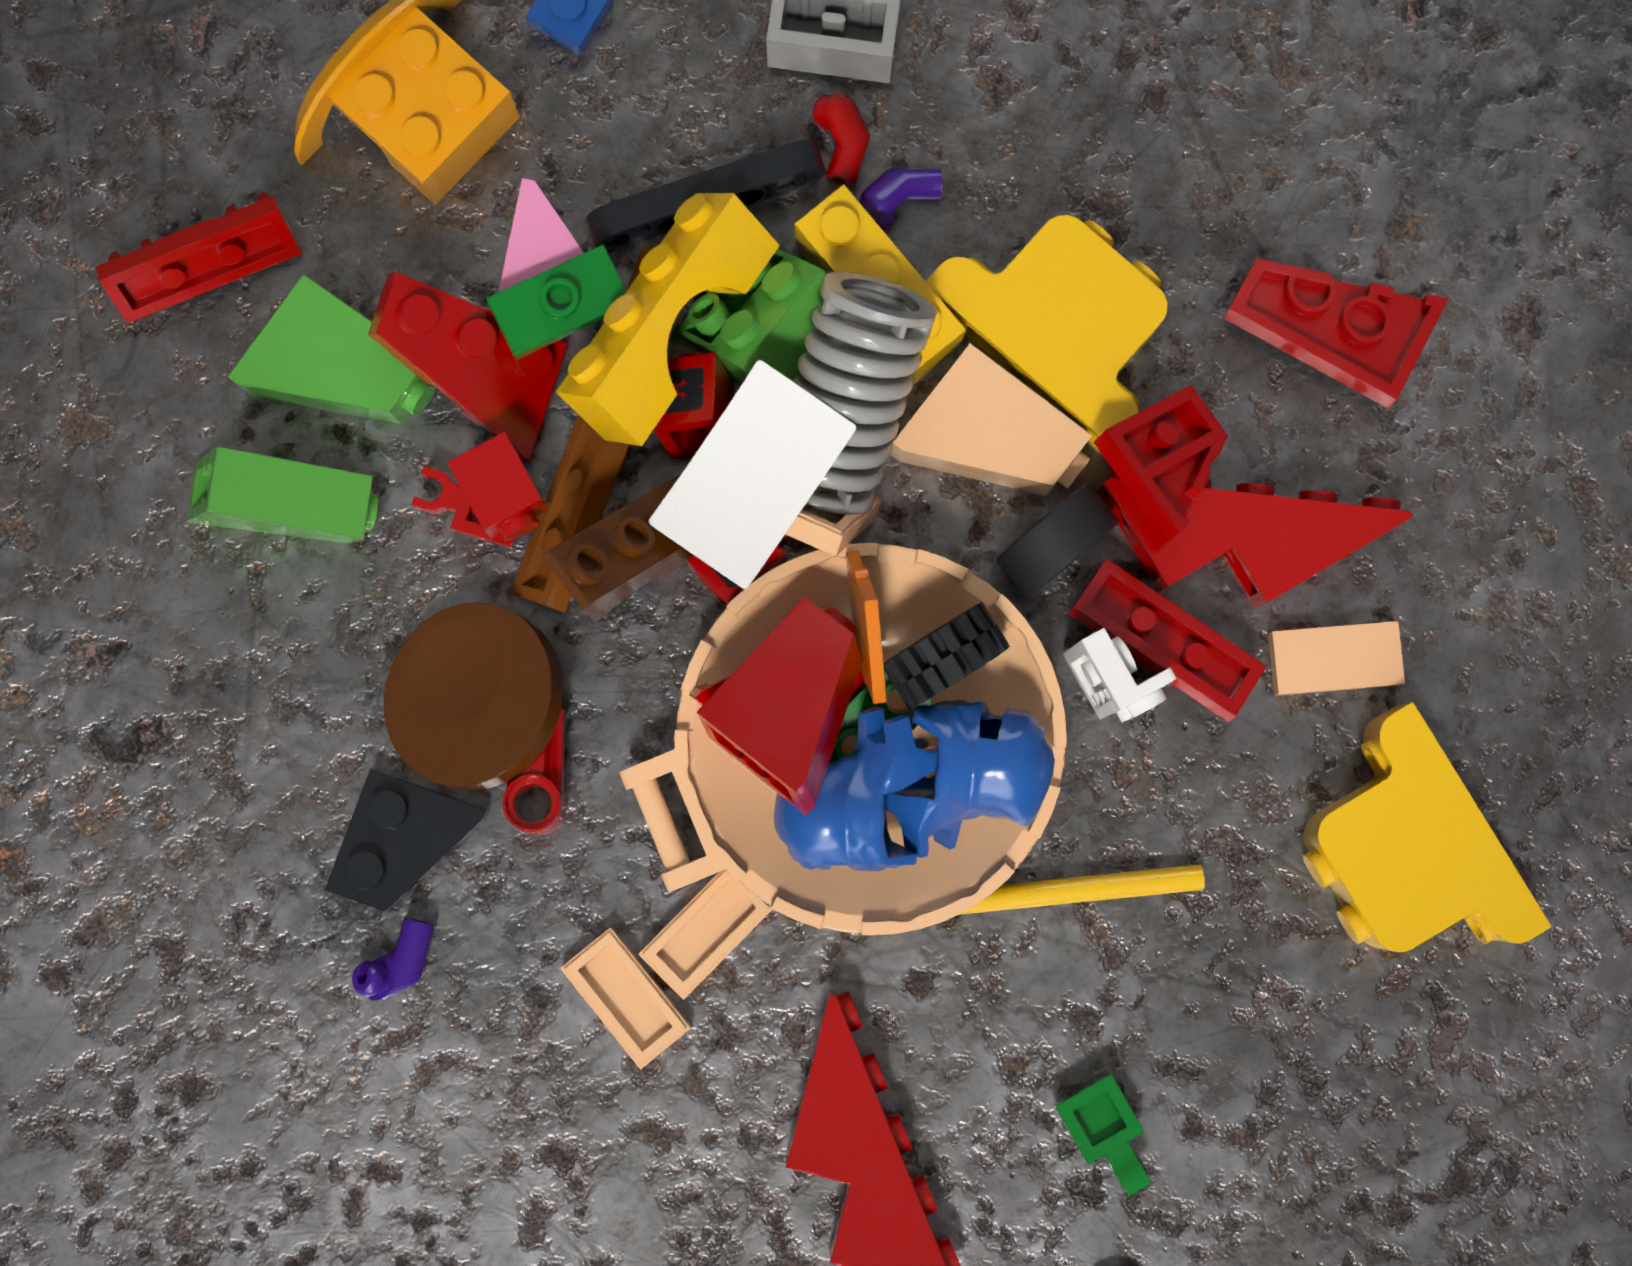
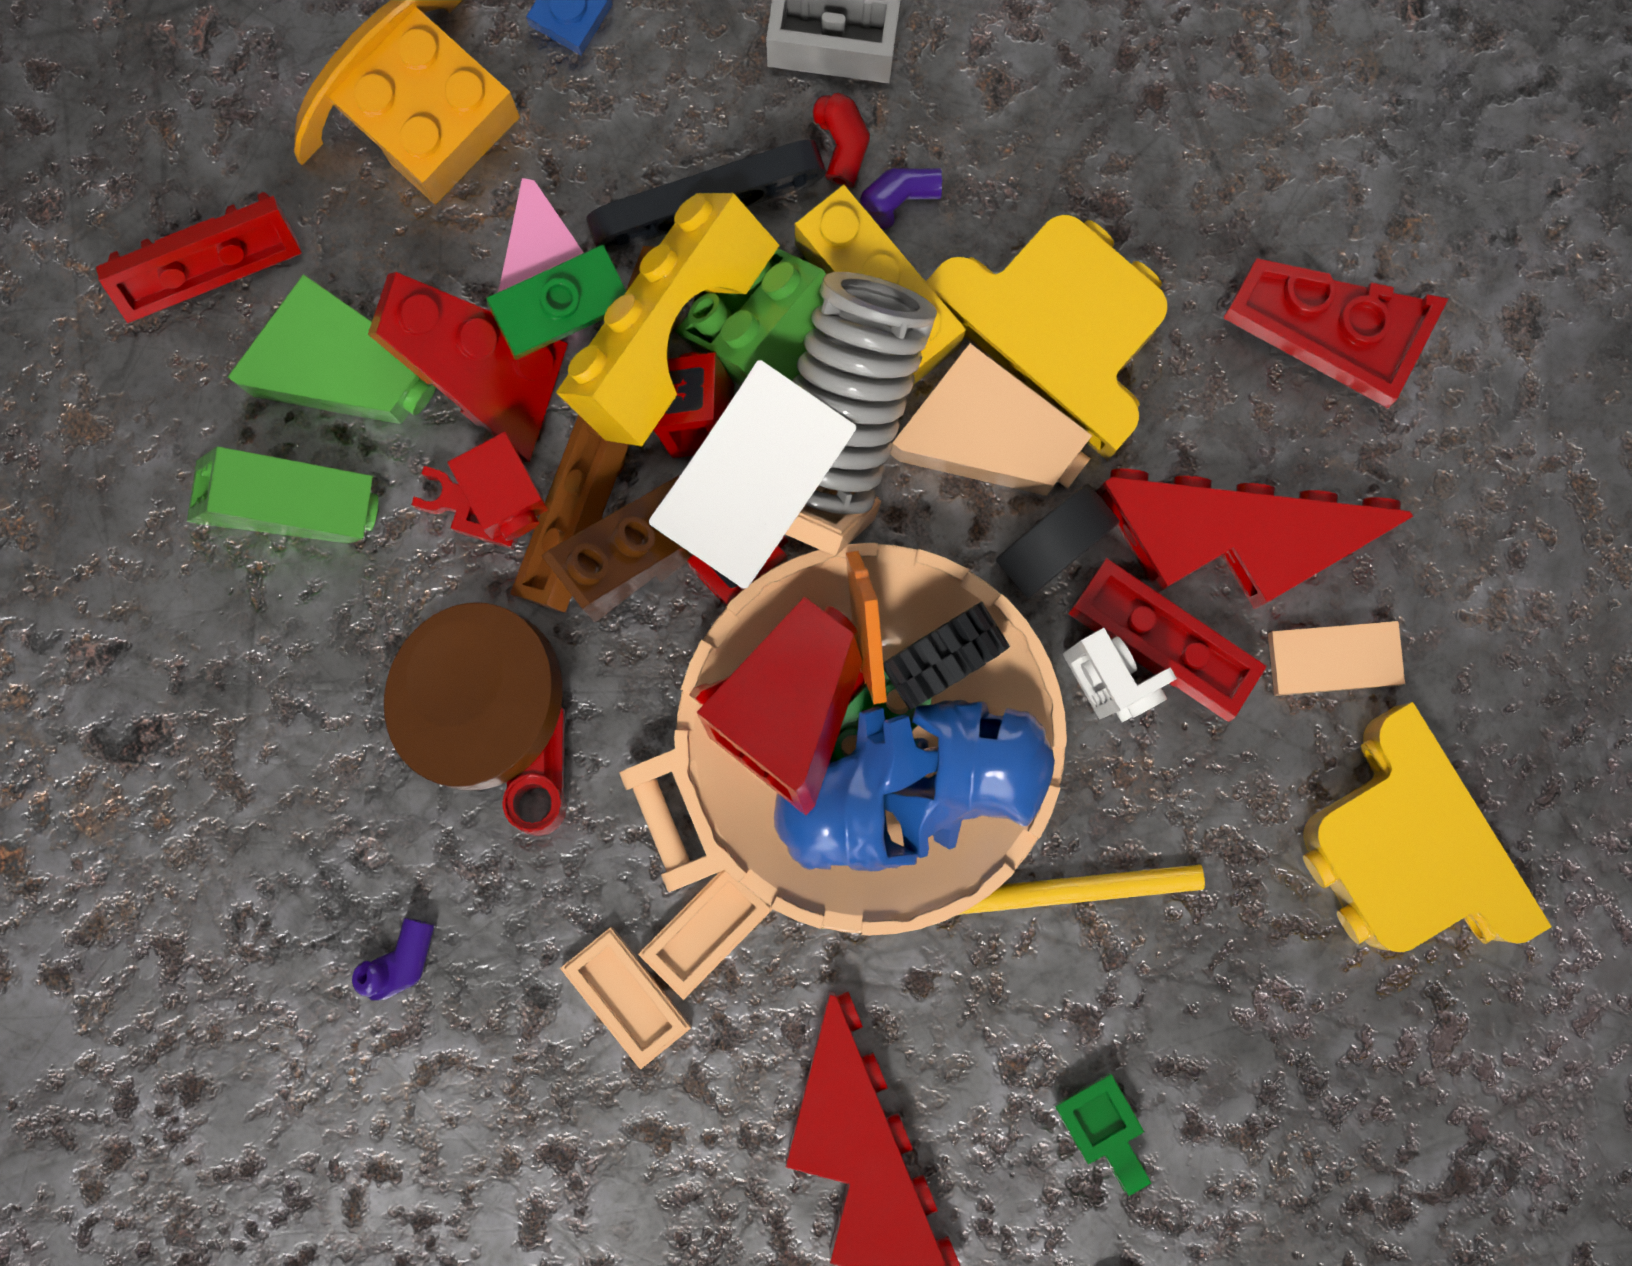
(397, 839): black wing -> none
(1165, 457): red wing -> none

